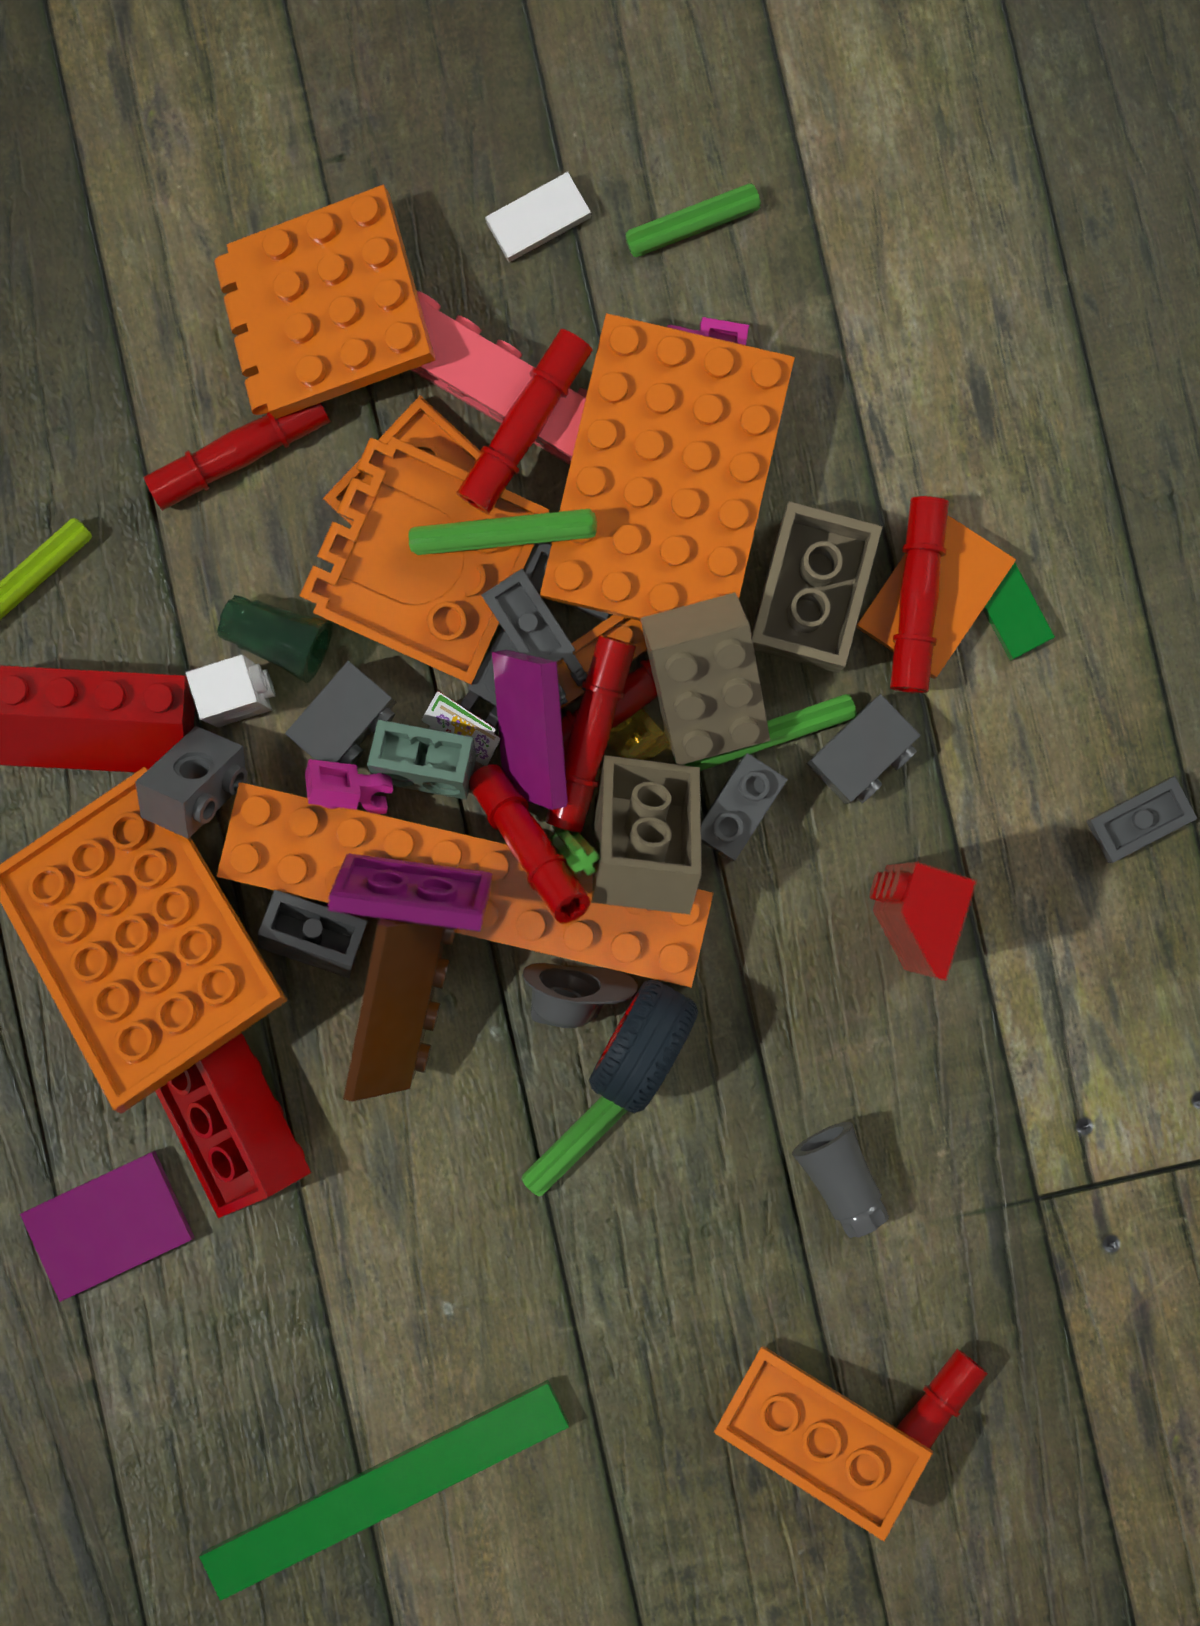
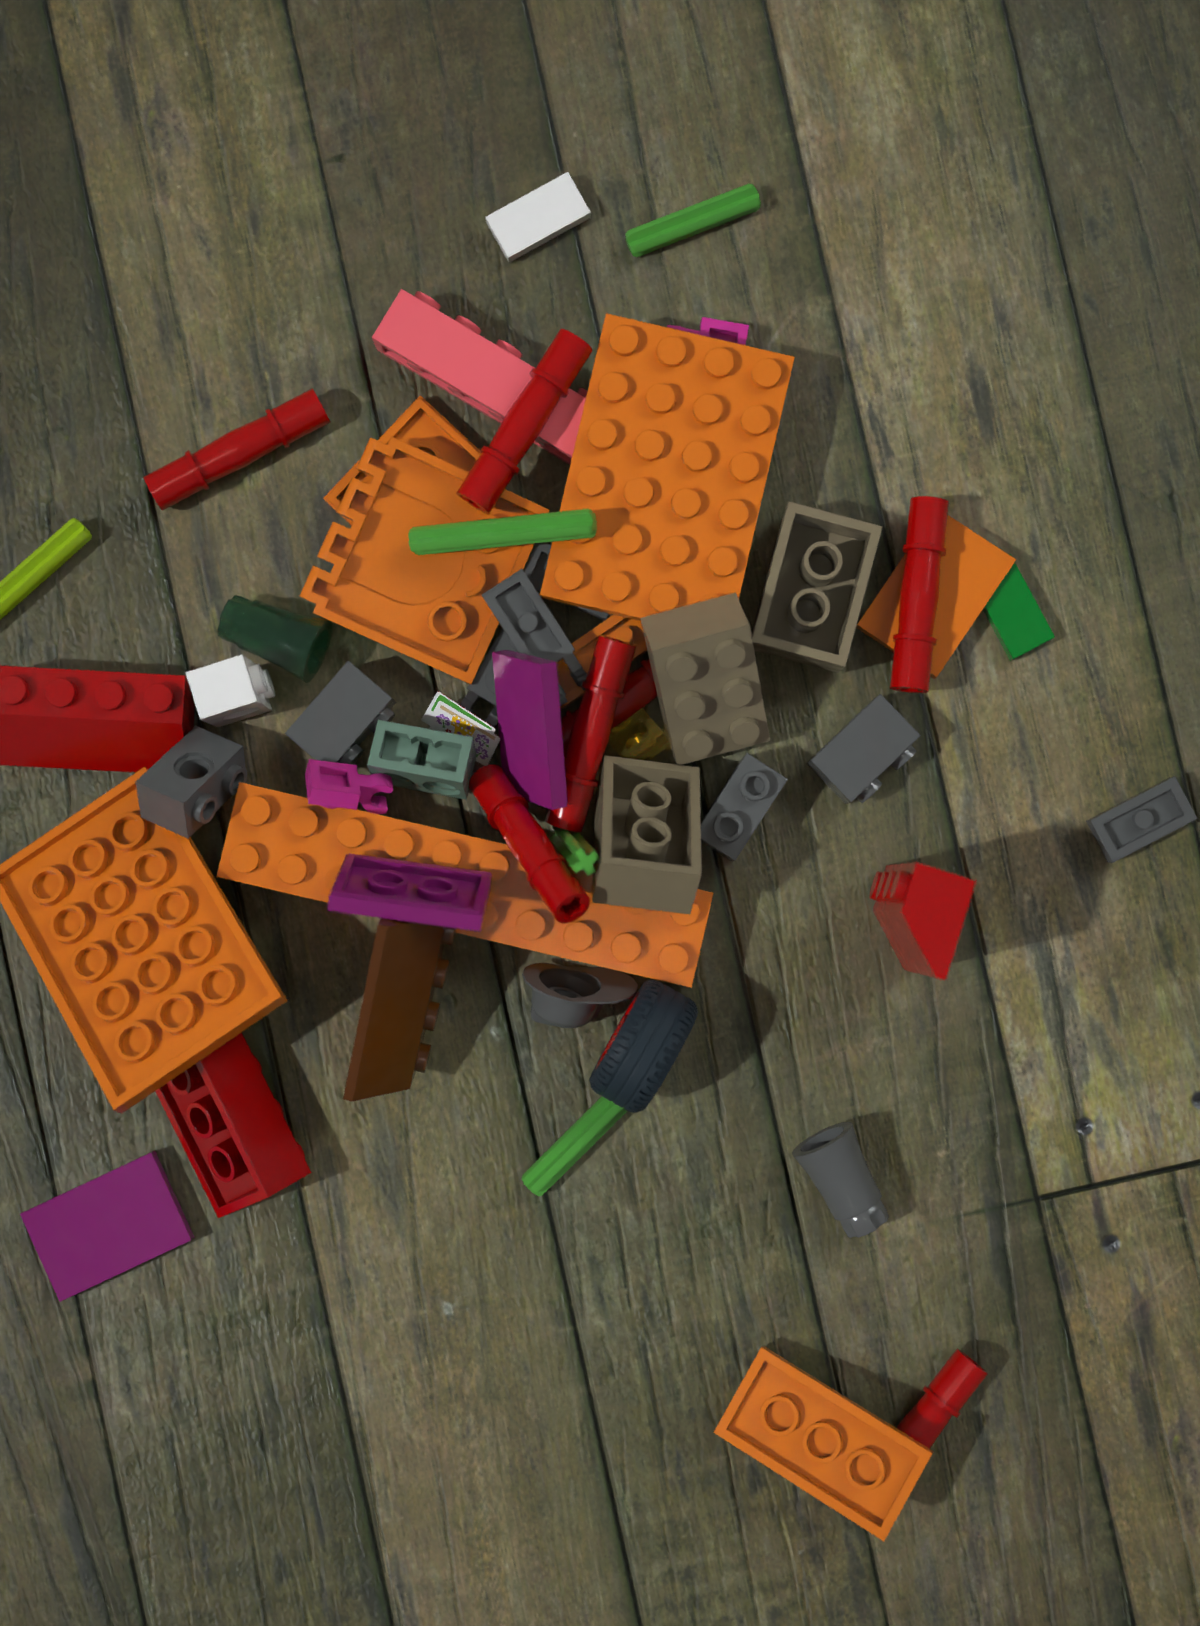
(311, 934): dark grey brick -> none
(323, 304): orange hinge -> none
(383, 1490): green tile -> none
(791, 727): bright green axle -> none

